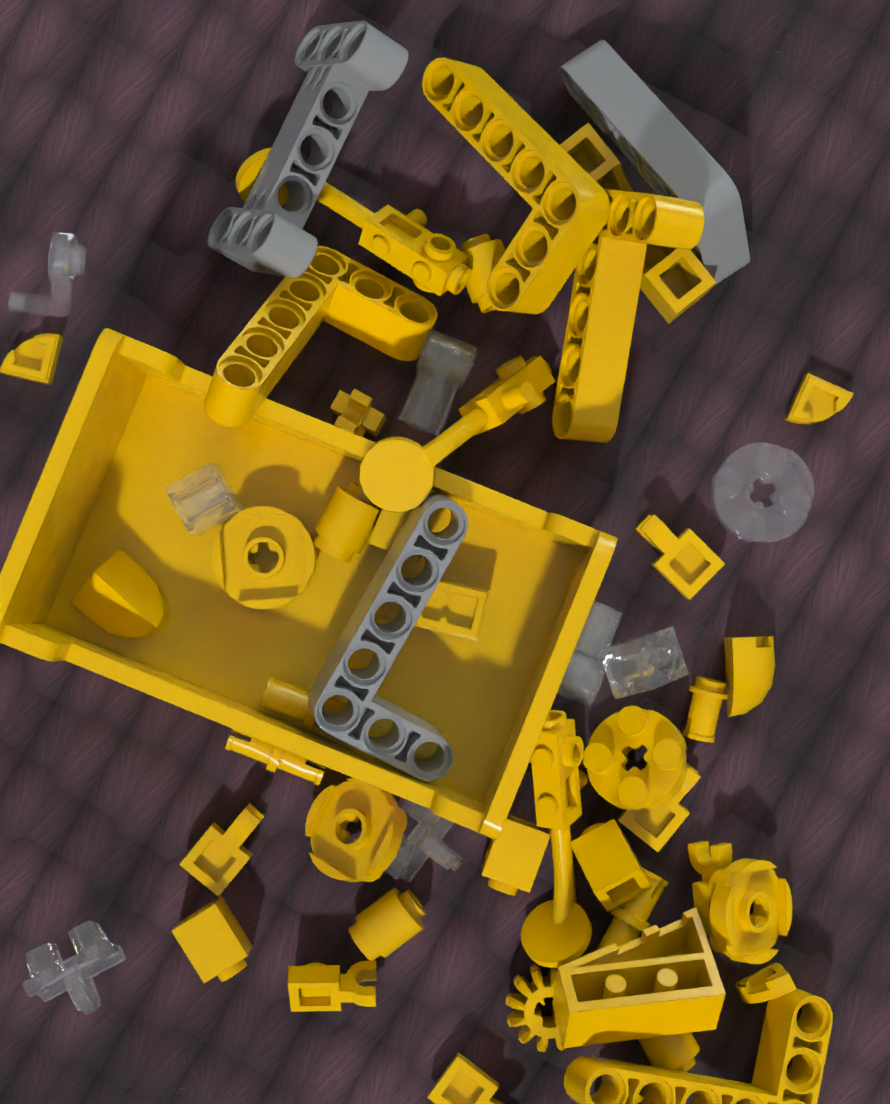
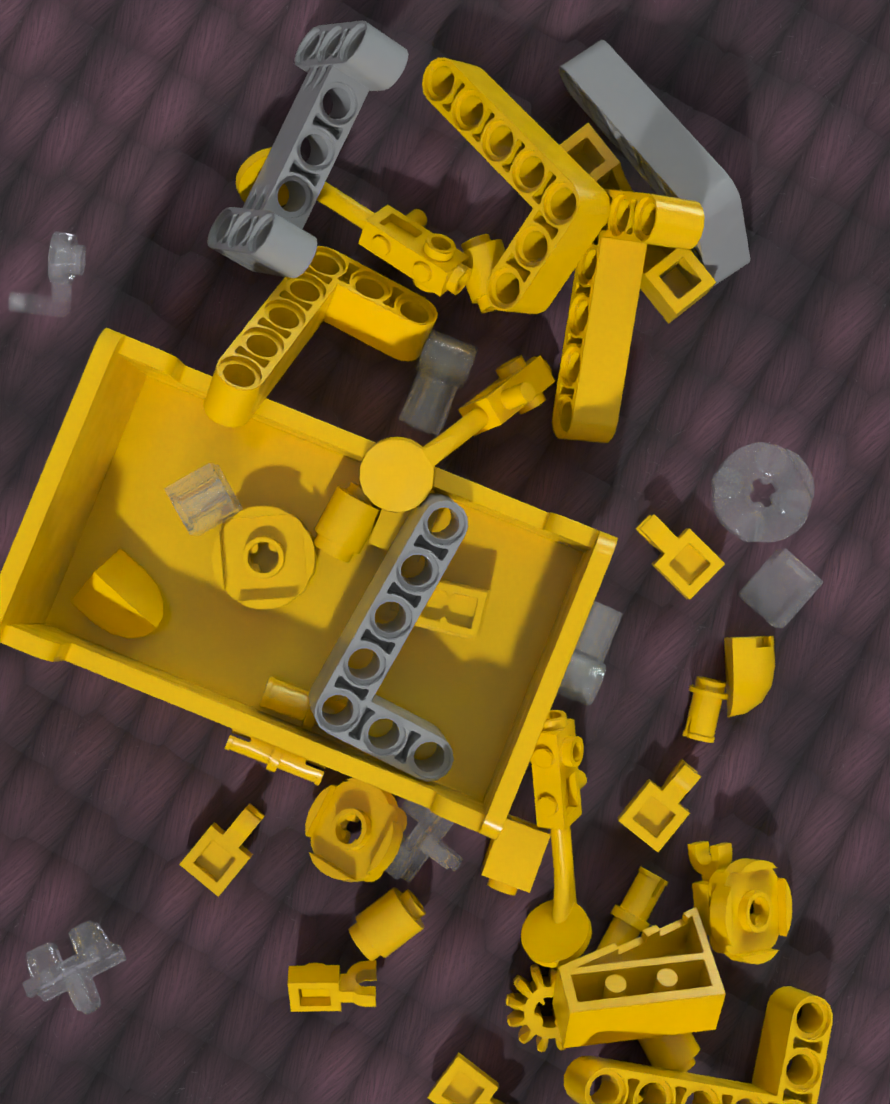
(34, 359): yellow tile -> none
(214, 941): yellow brick -> none
(356, 413): yellow plate -> none
(610, 864): yellow brick -> none
(643, 662): clear brick -> none
(665, 757): yellow plate -> none
(765, 984): yellow tile -> none
(780, 588): none -> clear panel
(816, 401): yellow tile -> none

